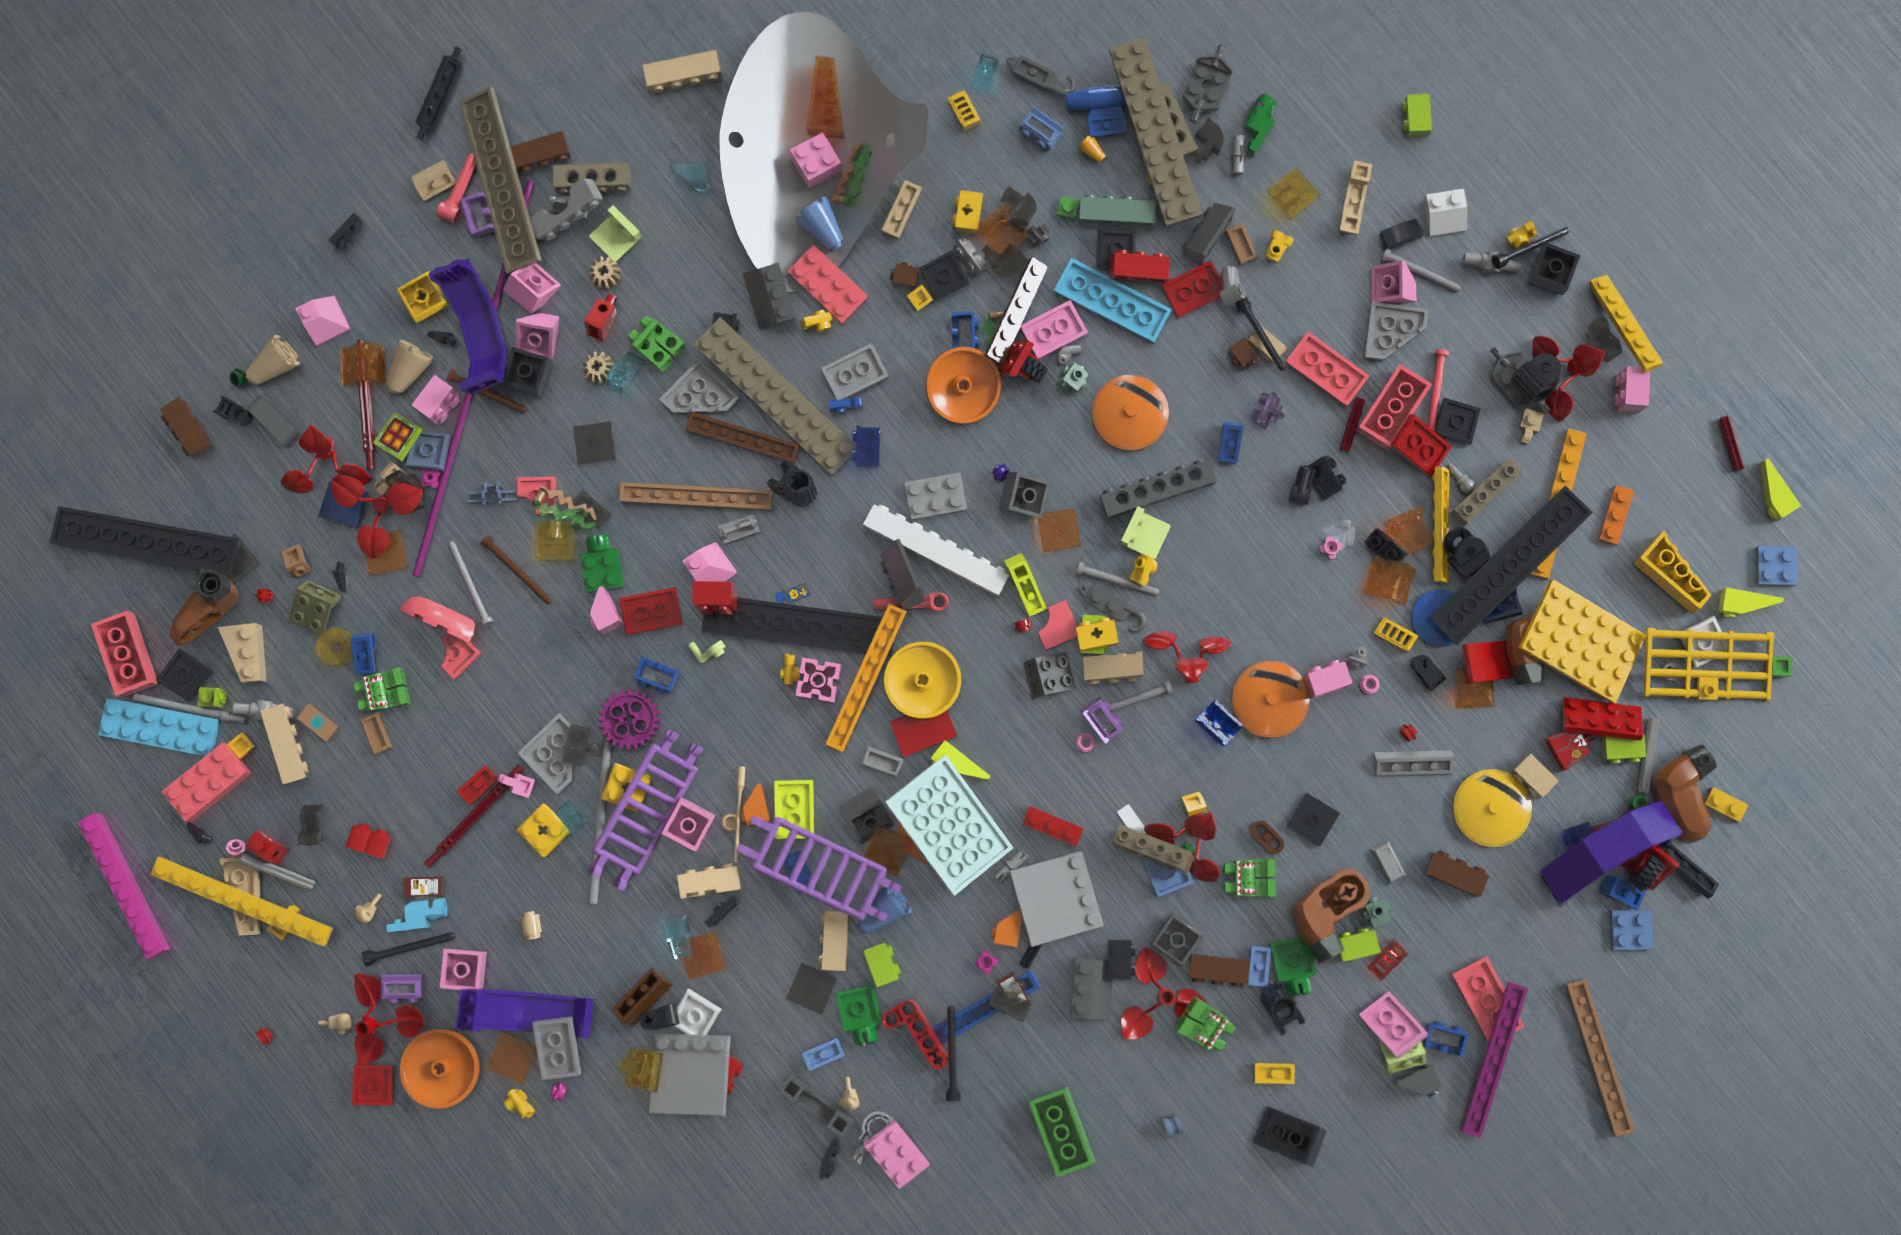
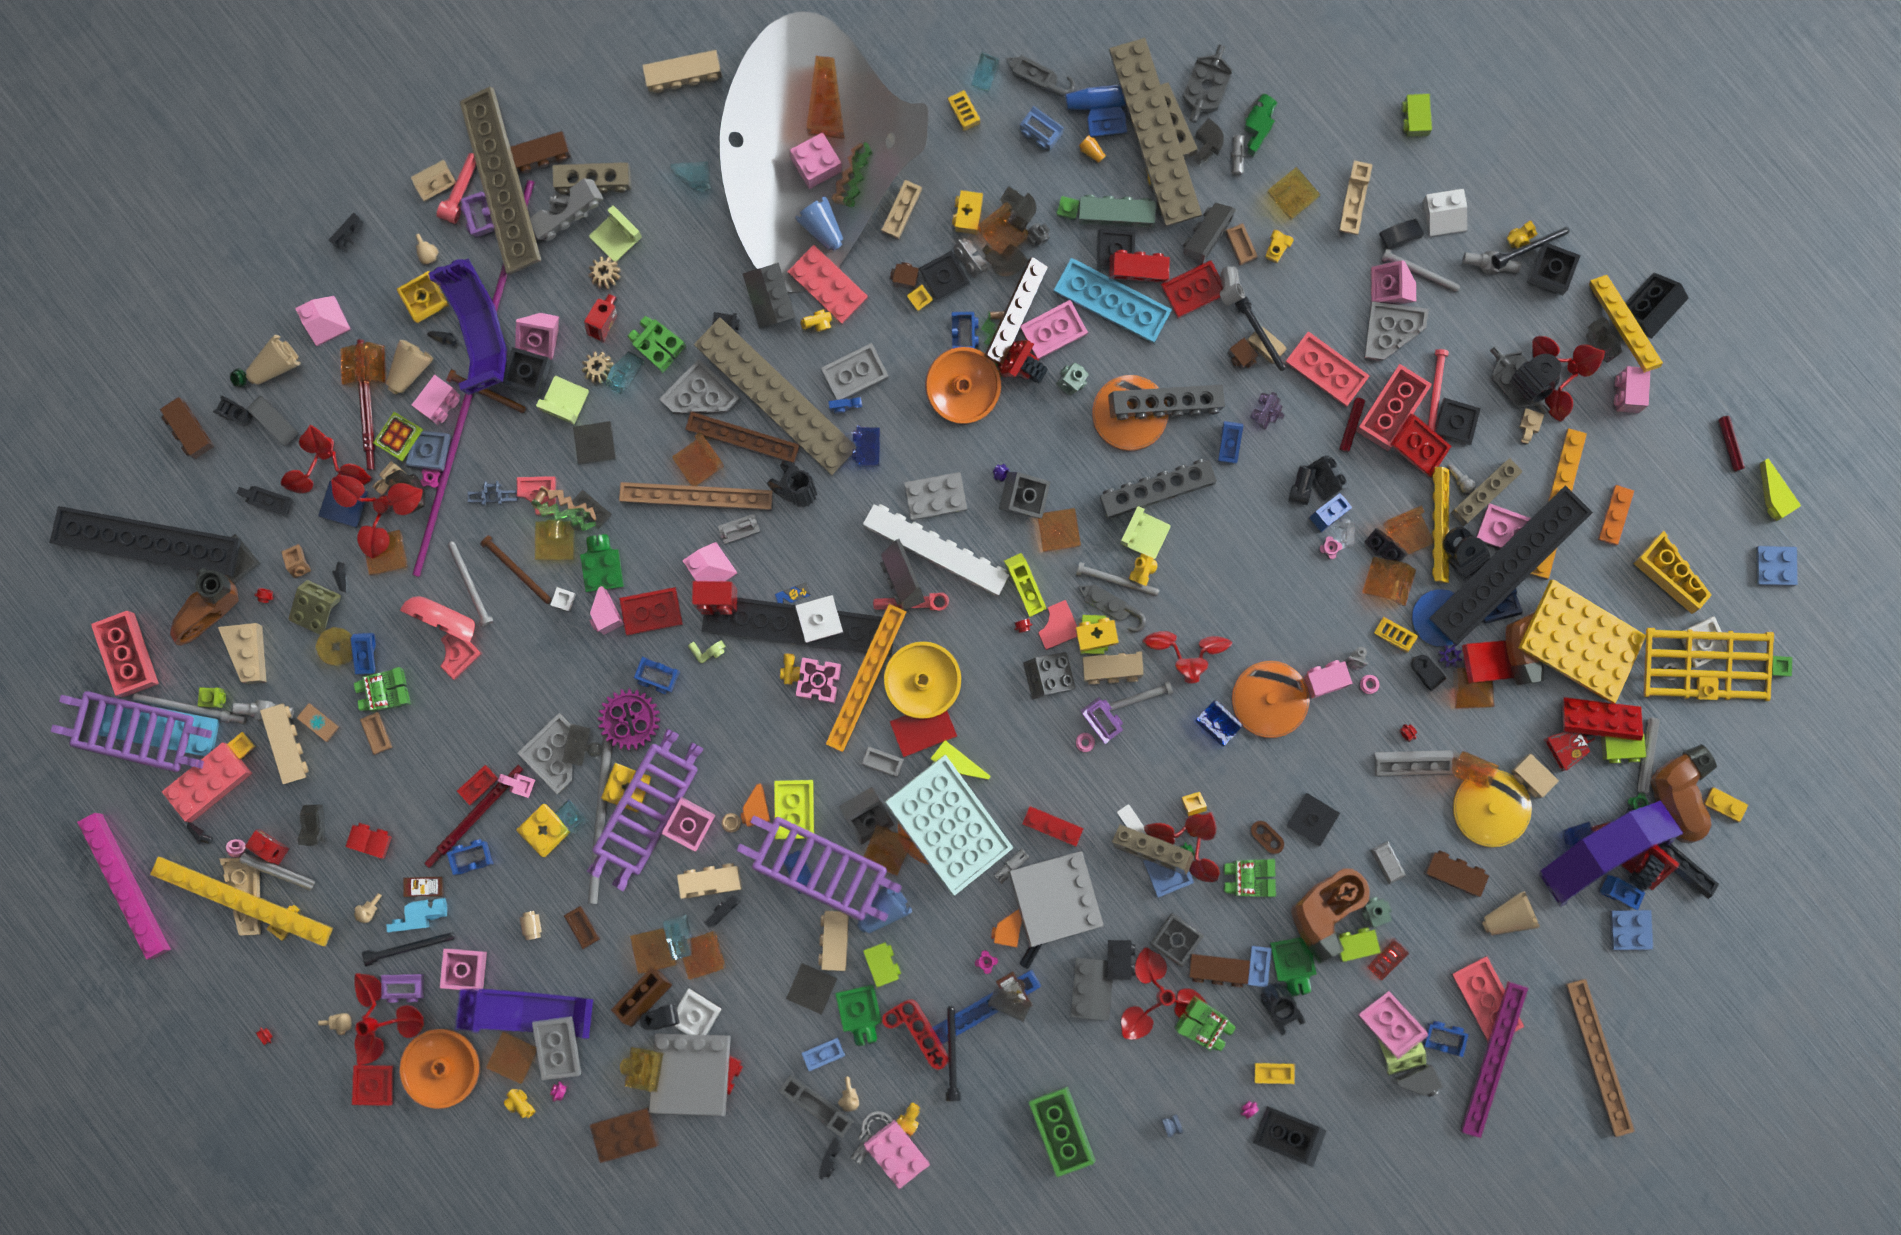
(125, 753): none -> medium lavender bar
(183, 675): black plate -> none
(266, 499): none -> black hinge
(425, 251): none -> tan piece
(438, 93): black plate -> none
(470, 857): none -> blue window
(531, 287): bright pink slope -> none
(563, 400): none -> yellowish green bracket
(563, 599): none -> white plate
(581, 927): none -> reddish brown tile
(624, 1135): none -> reddish brown brick
(651, 950): none -> clear orange plate
(698, 460): none -> clear orange bracket
(740, 786): tan piece -> none
(819, 619): none -> white plate
(908, 1121): none -> yellow plate
(1066, 352): light grey arm -> none
(1212, 393): none -> dark grey brick
(1249, 1109): none -> dark pink plate
(1330, 512): none -> plate
(1455, 654): none -> dark purple gear
(1474, 769): none -> clear orange bracket
(1500, 525): none -> bright pink plate
(1511, 916): none -> tan cone
(1656, 303): none -> black slope
(1738, 602): neon yellow slope -> none

